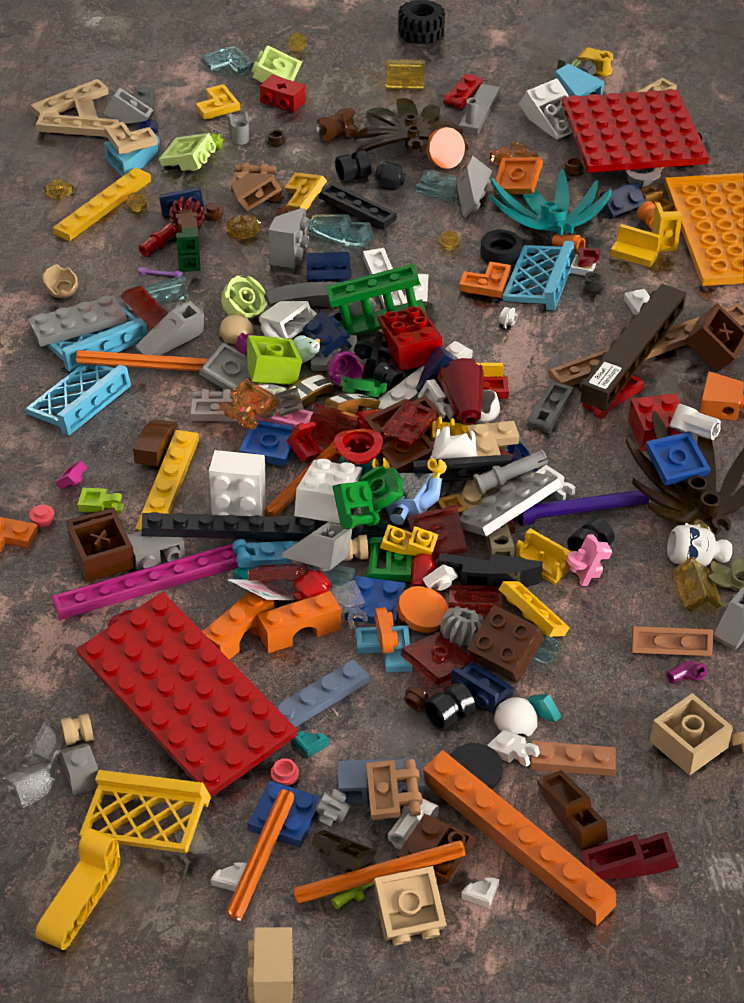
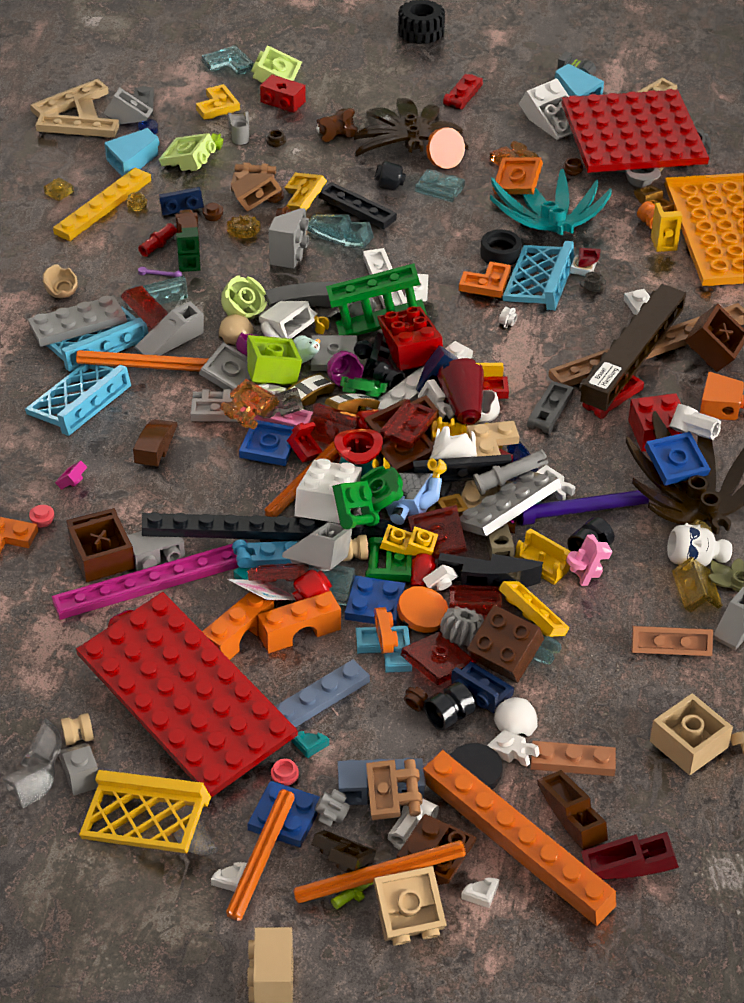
(81, 891): yellow beam -> none
(97, 499): lime plate -> none
(127, 141): tan plate -> none
(171, 474): yellow plate -> none
(184, 204): dark red gear -> none
(237, 484): white brick -> none
(297, 41): clear yellow plate -> none
(327, 331): dark blue bracket -> none
(328, 266): dark blue bracket -> none
(350, 601): clear plate -> none
(355, 165): black wheel -> none
(405, 74): clear yellow panel -> none
(449, 240): clear yellow plate -> none
(471, 185): light grey slope -> none
(479, 108): light grey piece -> none
(545, 707): teal tile -> none
(558, 241): orange cone -> none
(600, 58): yellow piece -> none
(623, 200): dark blue bracket -> none
(636, 246): yellow panel -> none
(687, 670): magenta arm -> none

